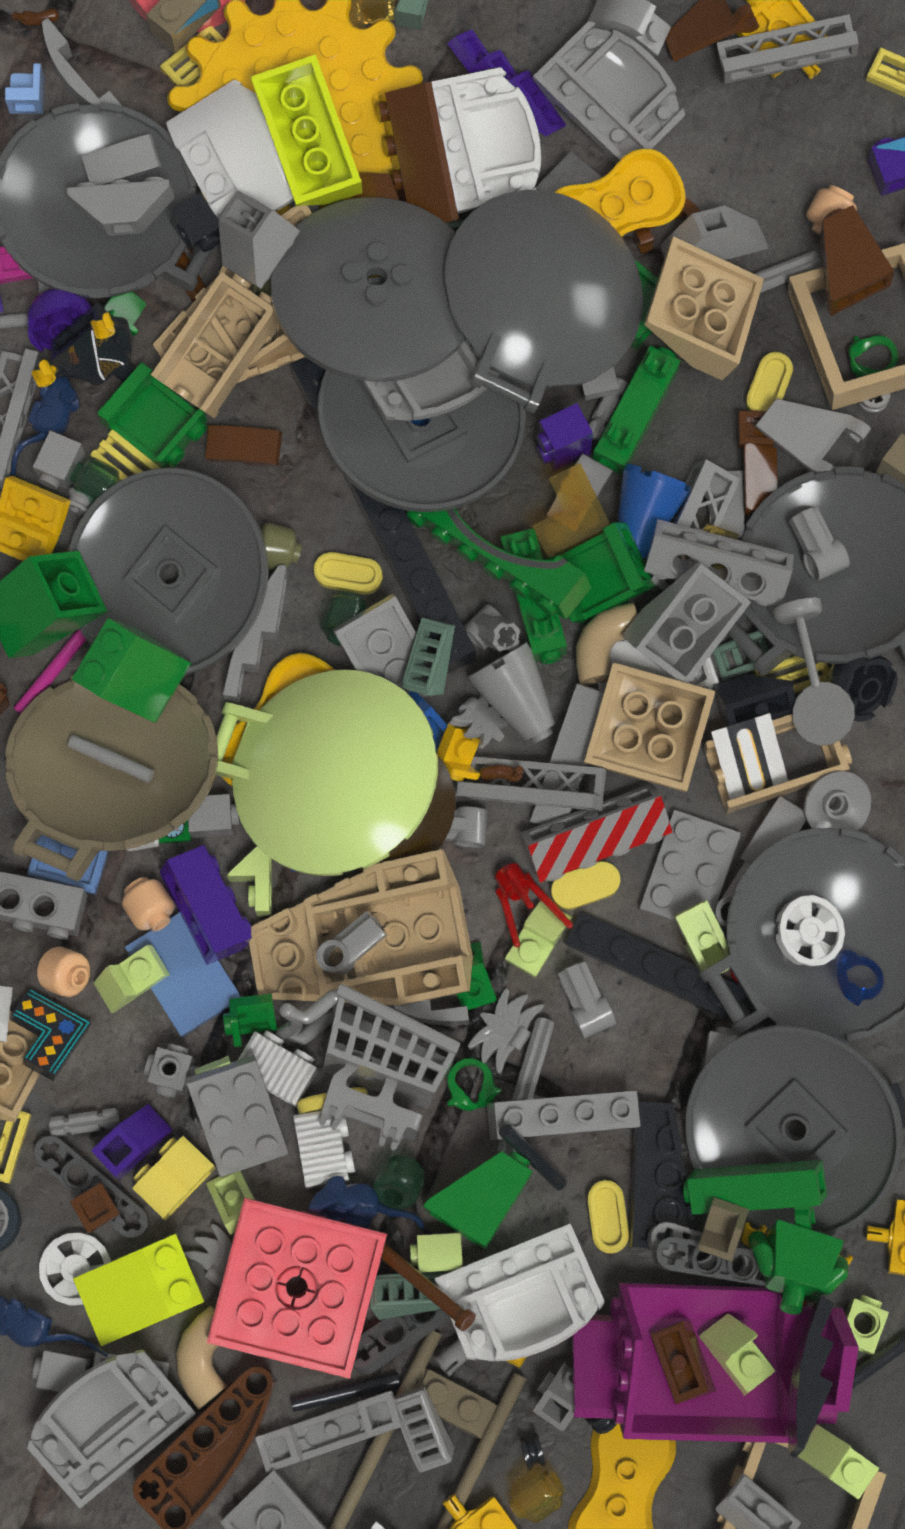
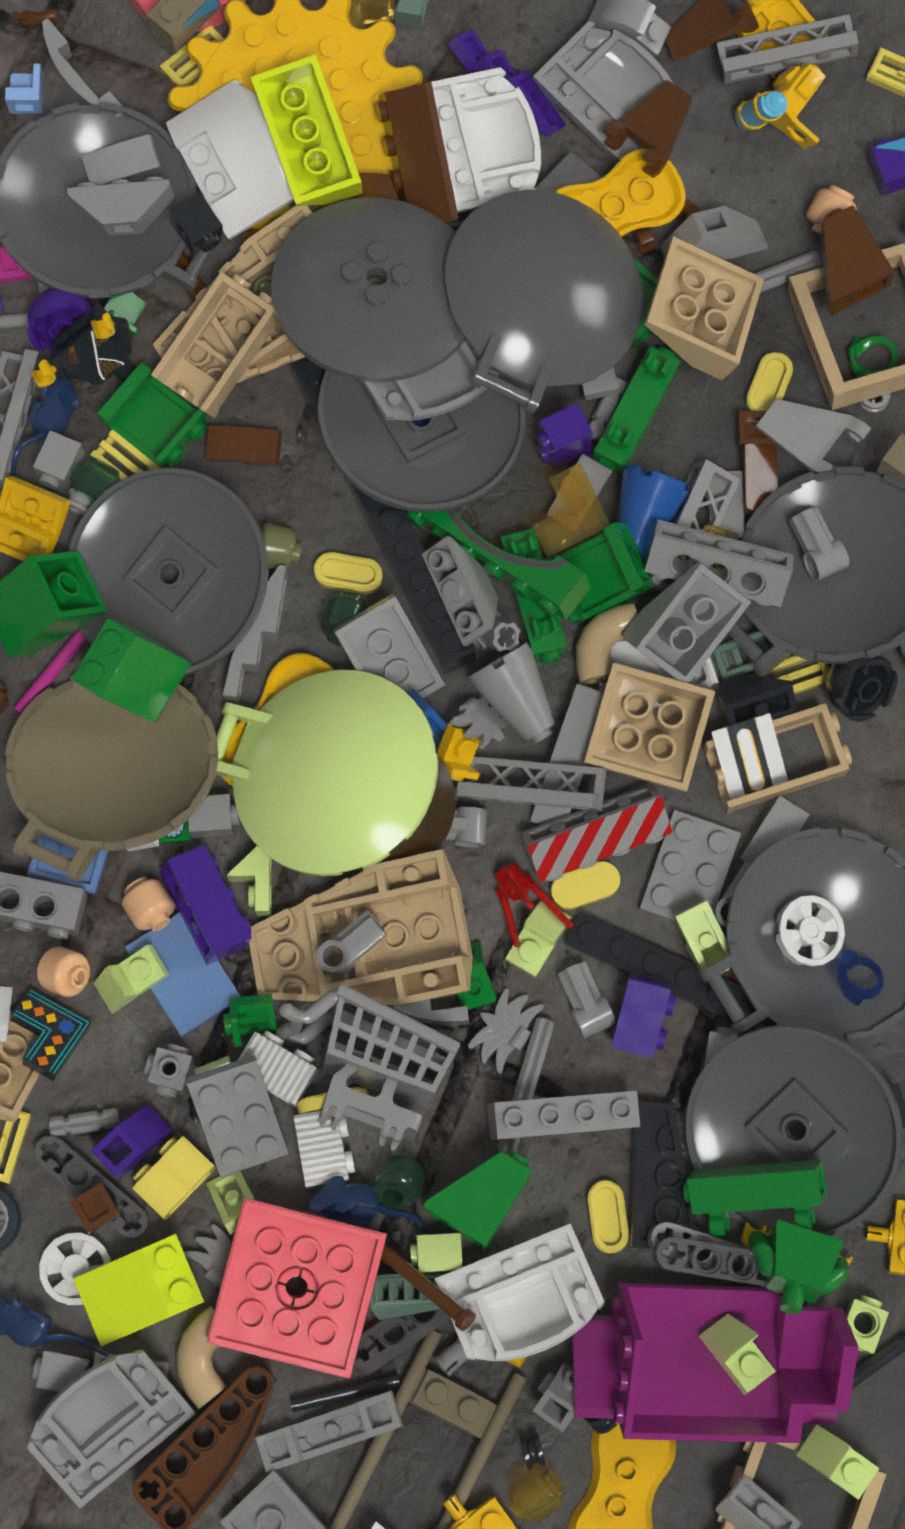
(111, 758): light grey piece -> none
(253, 239): light grey slope -> none
(430, 1451): light grey slope -> none
(438, 672): sand green slope -> none
(459, 1098): green piece -> none
(463, 589): none -> light grey slope
(498, 771): reddish brown piece -> none
(539, 1163): black bar -> none
(642, 1016): none -> dark purple brick
(653, 125): none -> reddish brown flag
(683, 1362): reddish brown slope -> none
(723, 1229): dark tan panel -> none
(783, 104): none -> yellow piece
(807, 1387): black slope -> none
(822, 710): light grey piece -> none
(851, 806): light grey dish -> none

